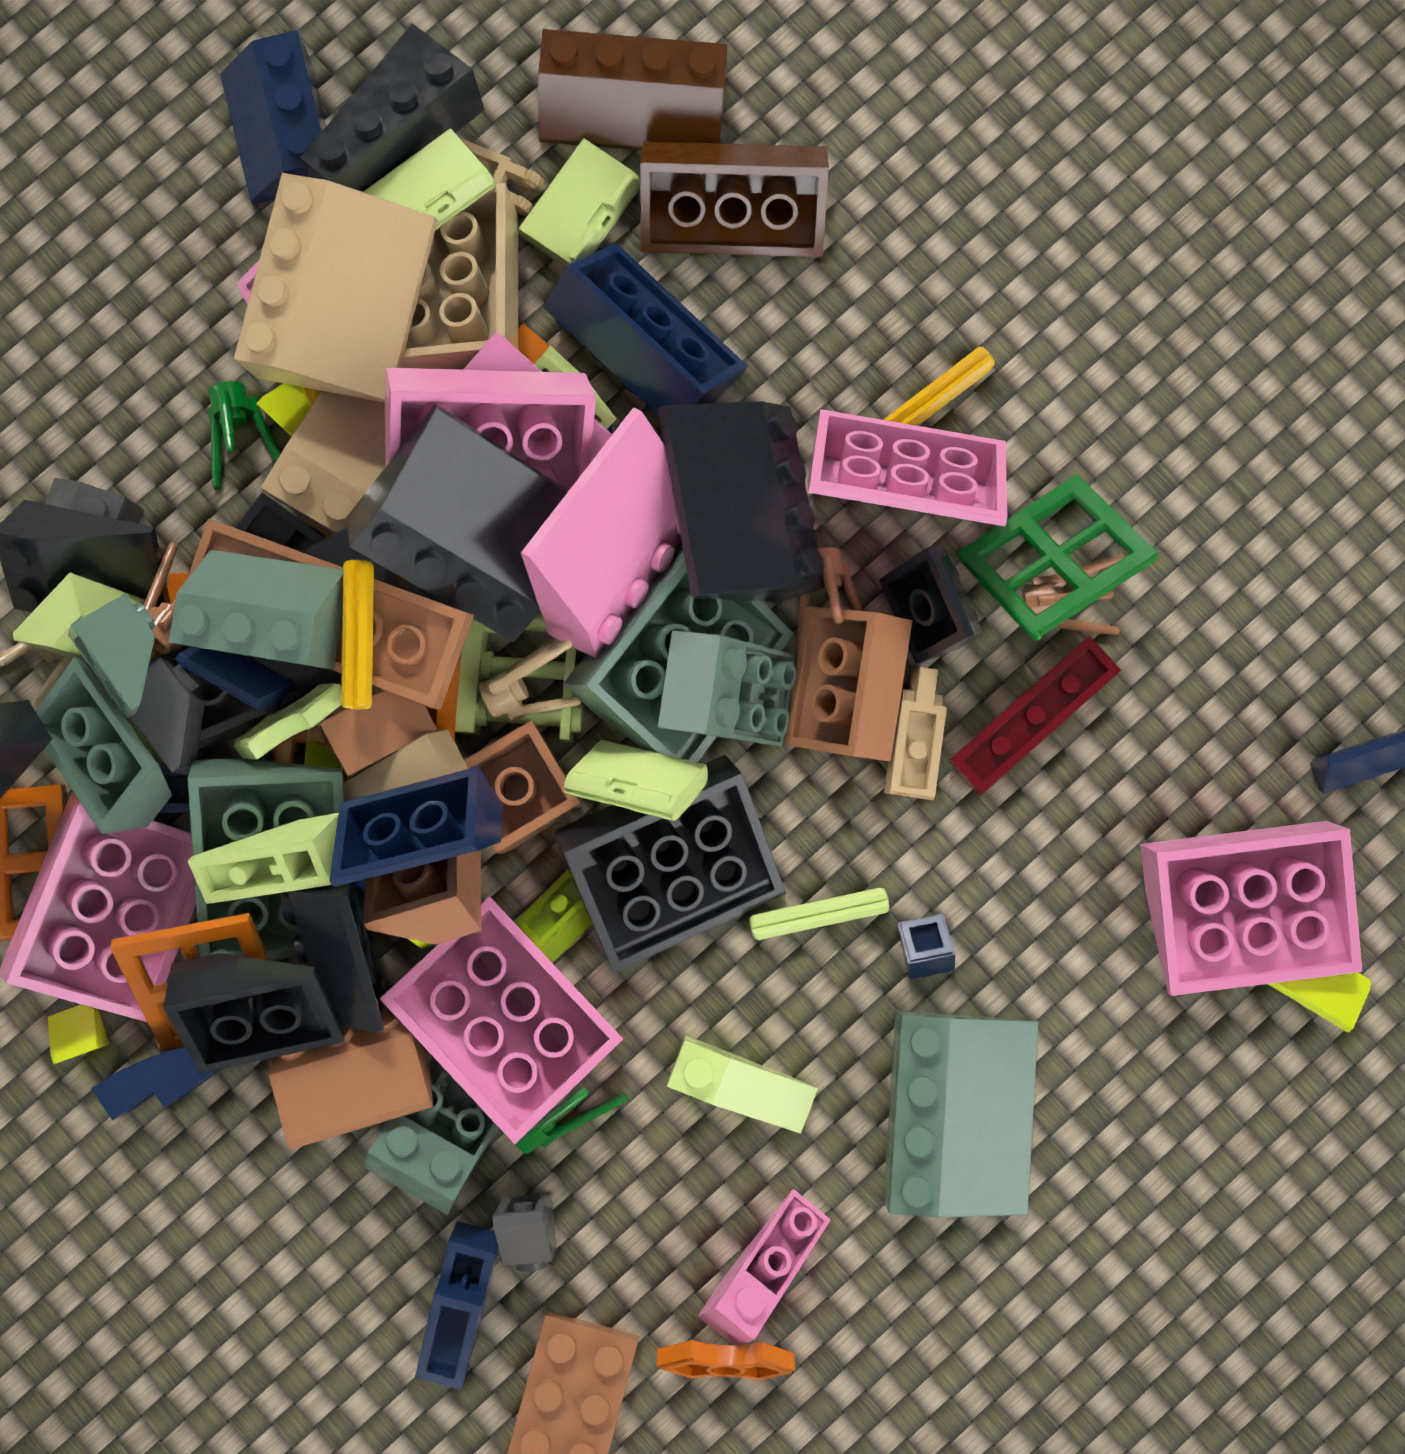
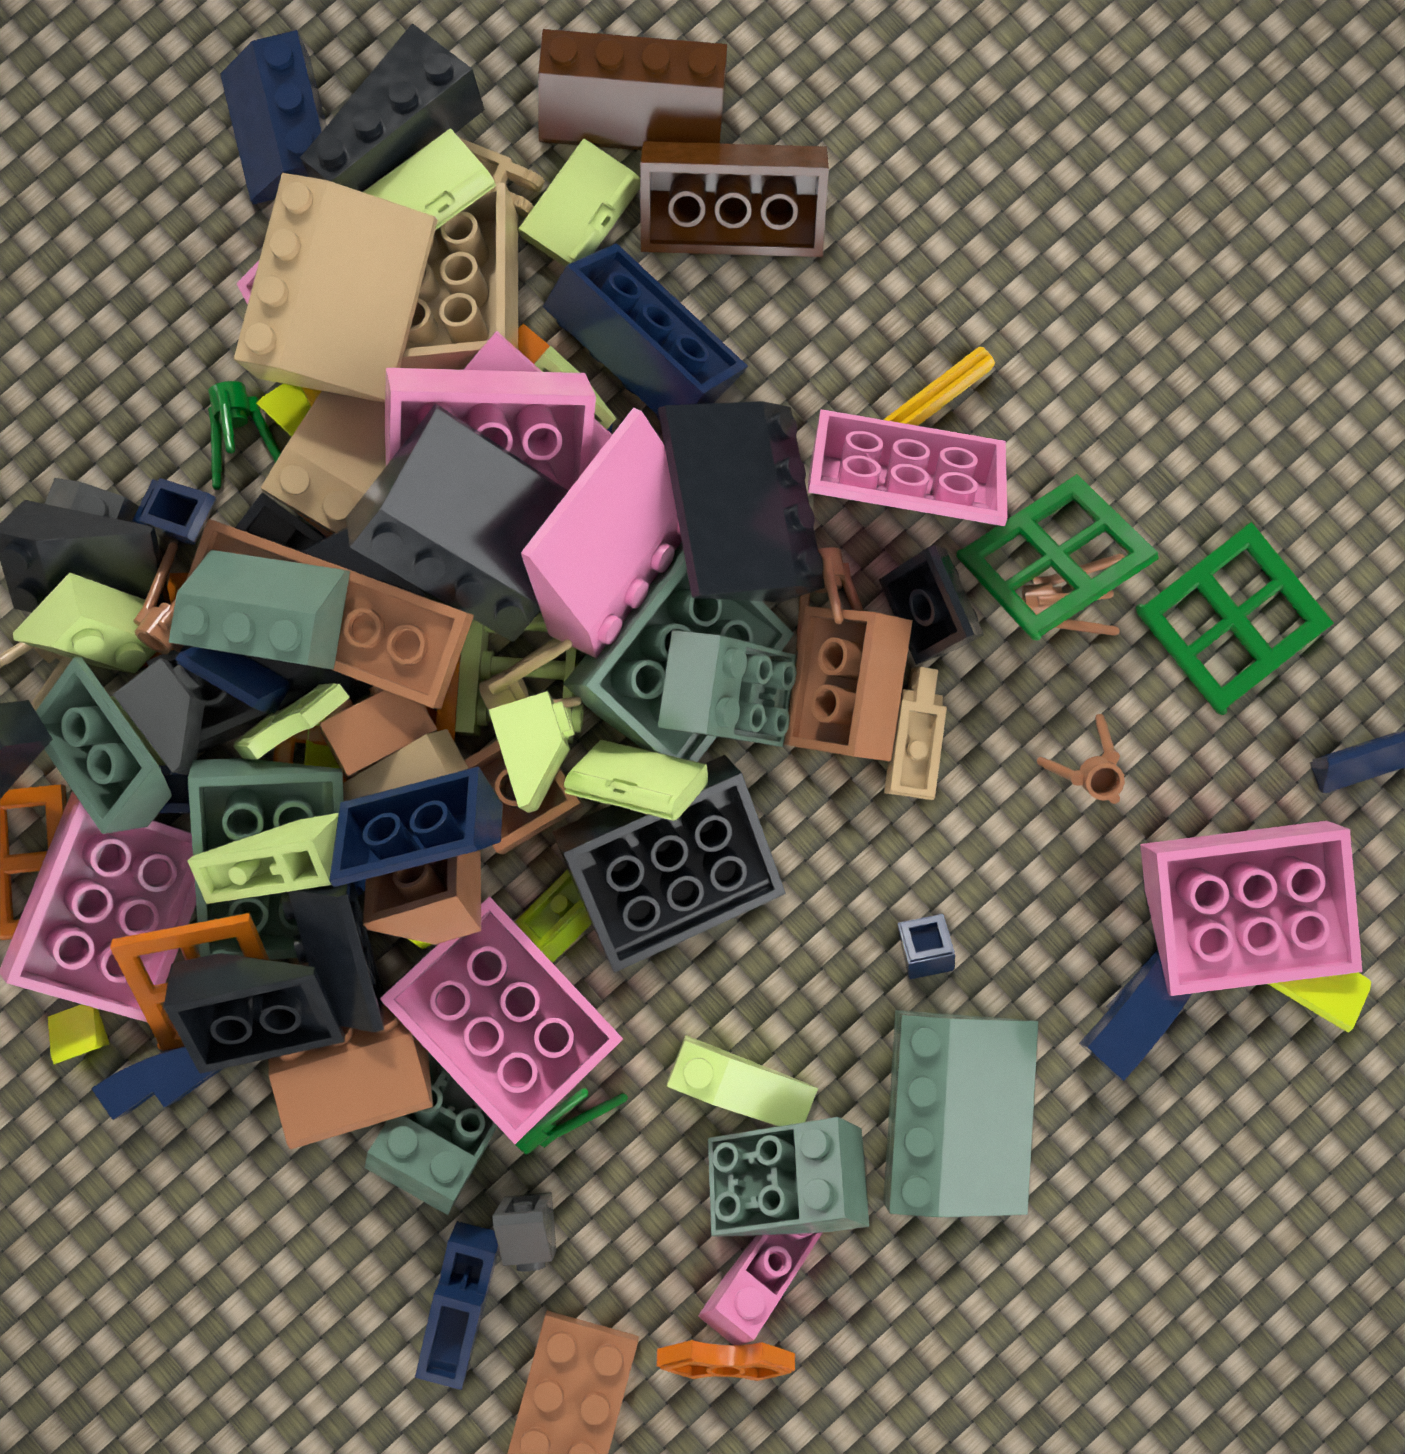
(117, 648): sand green slope -> none
(175, 510): none -> dark blue slope
(357, 634): yellow axle -> none
(532, 745): none -> yellowish green slope
(788, 1180): none -> sand green slope
(819, 913): yellowish green axle -> none
(1034, 715): dark red plate -> none
(1097, 774): none -> nougat plant
(1134, 1021): none -> dark blue slope
(1234, 617): none -> green window

